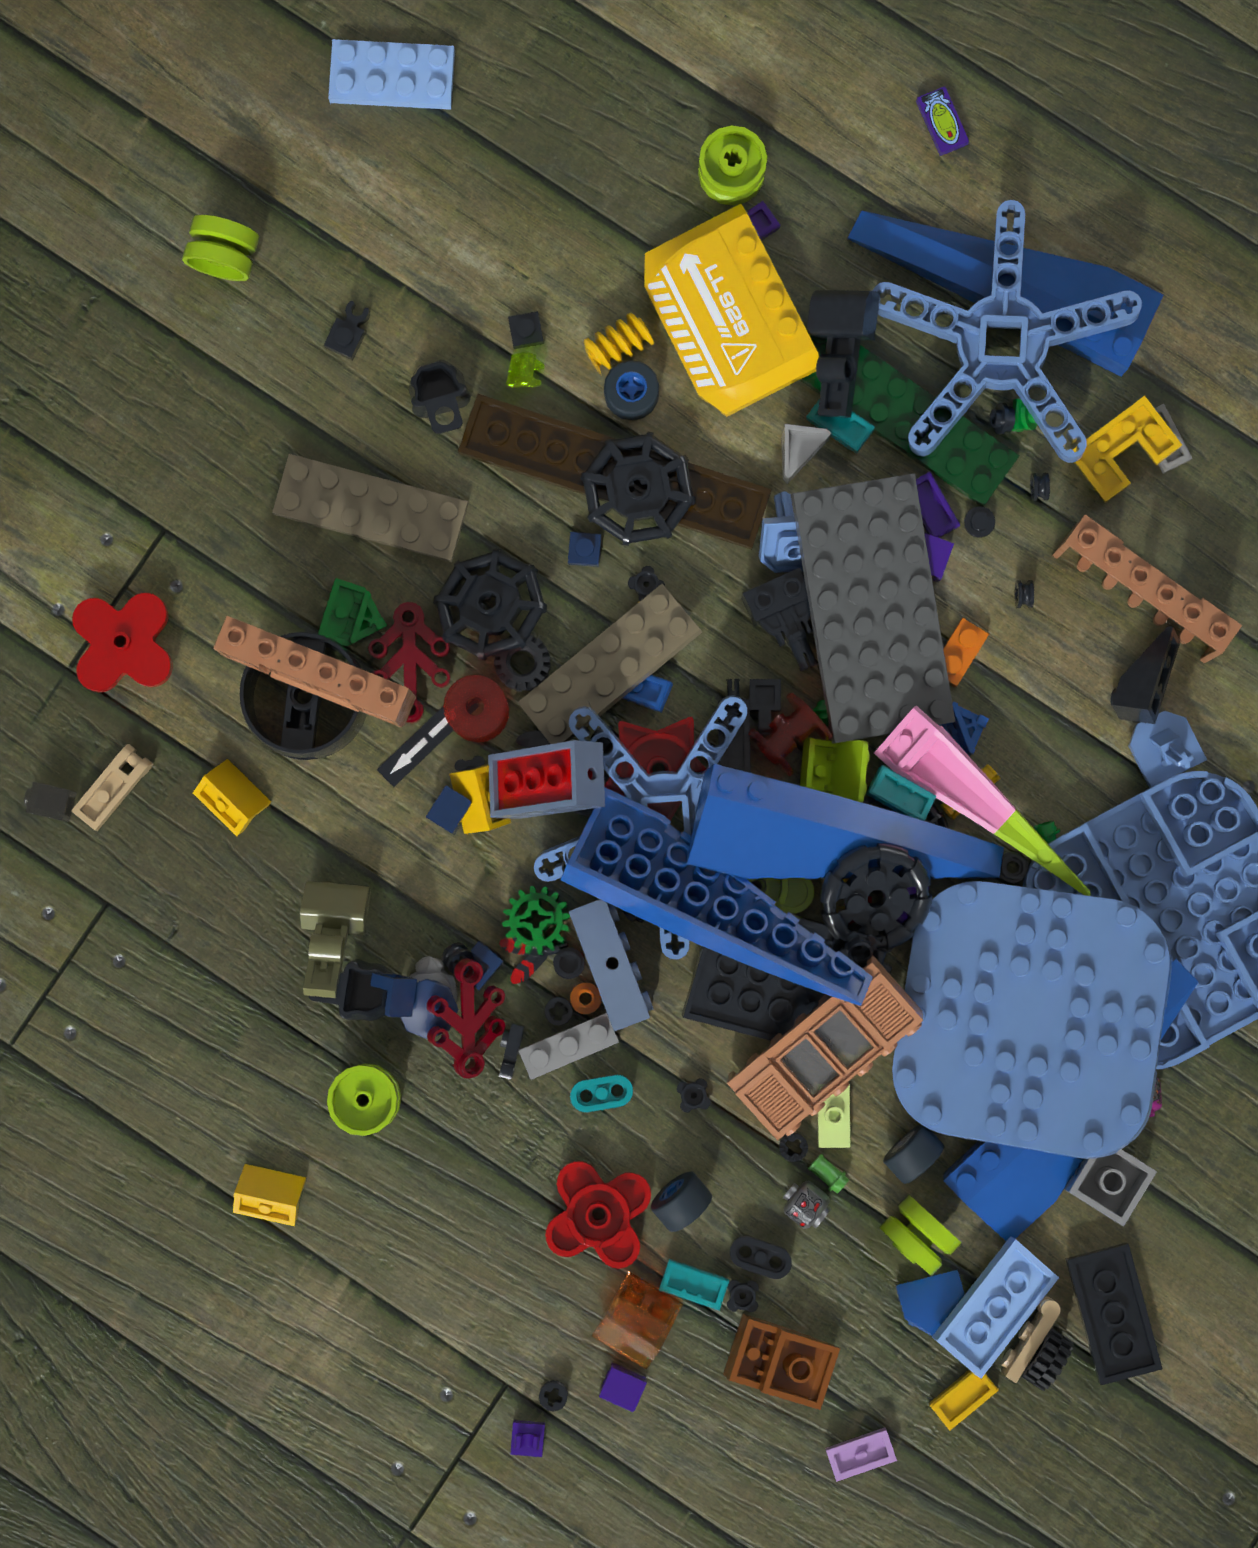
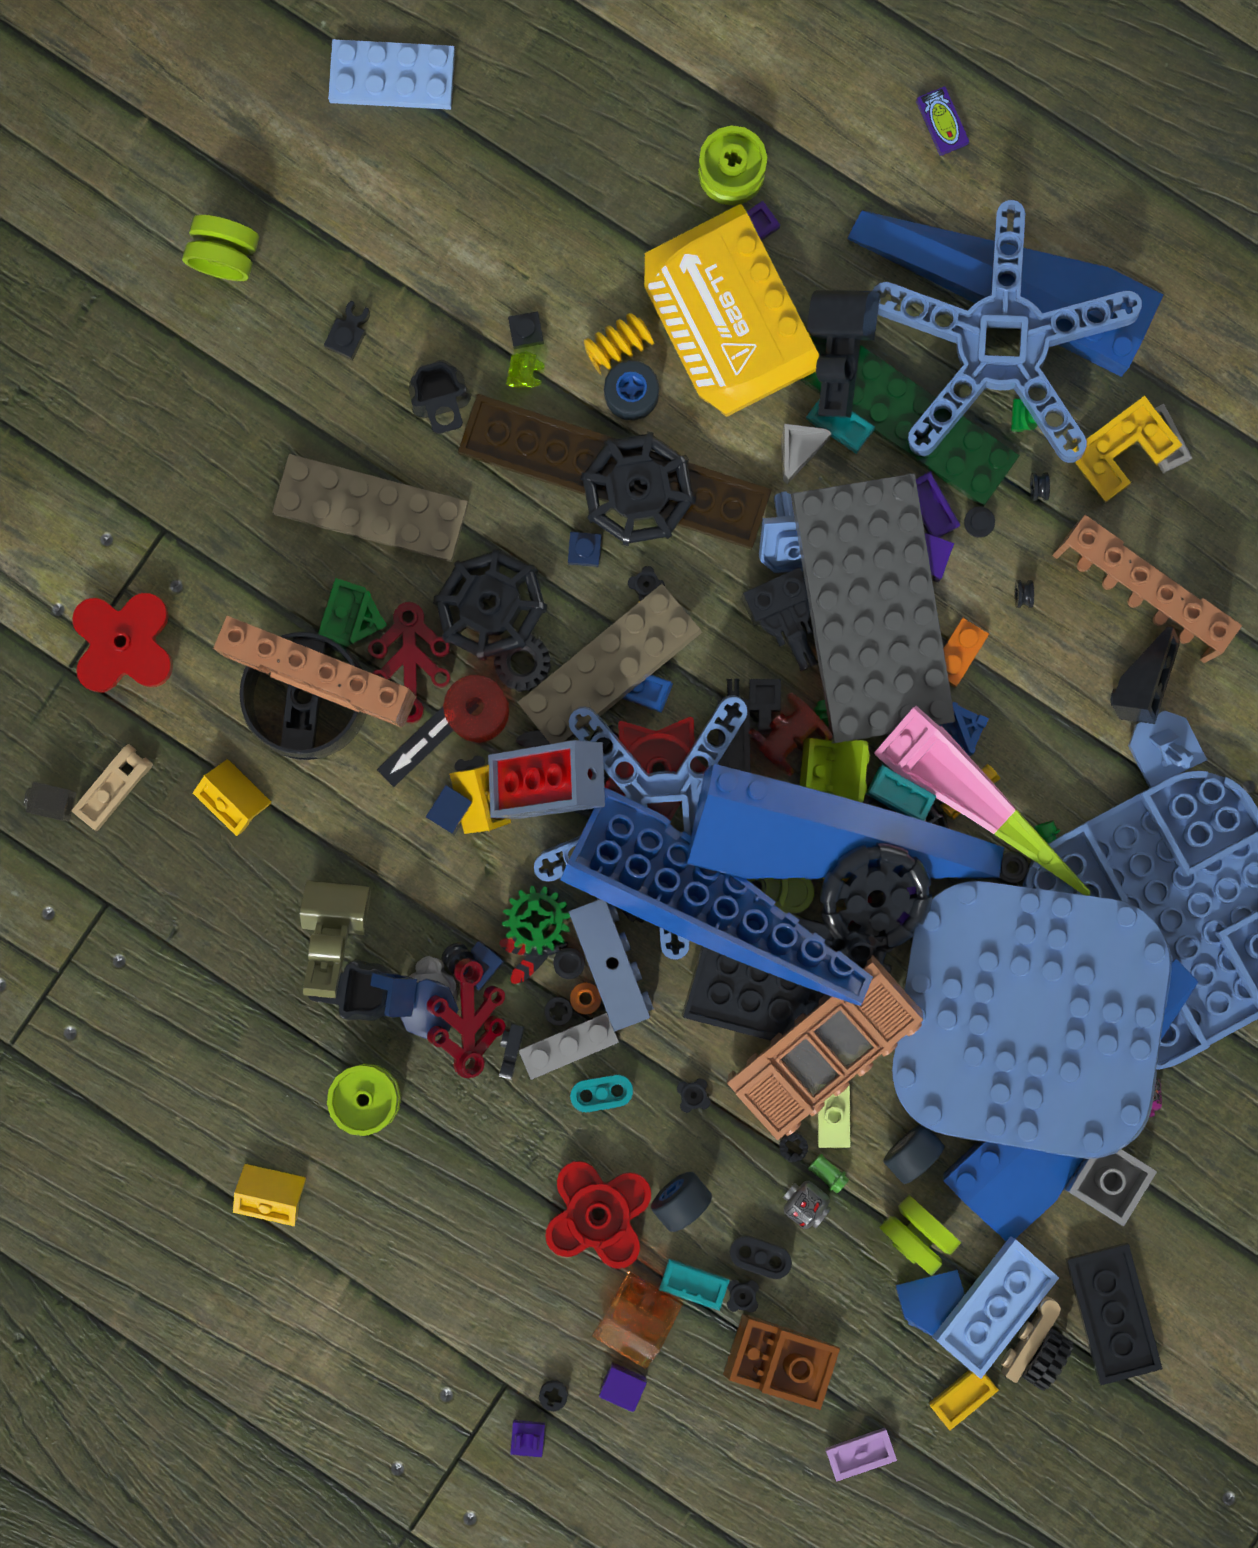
(1002, 418): black plate -> none

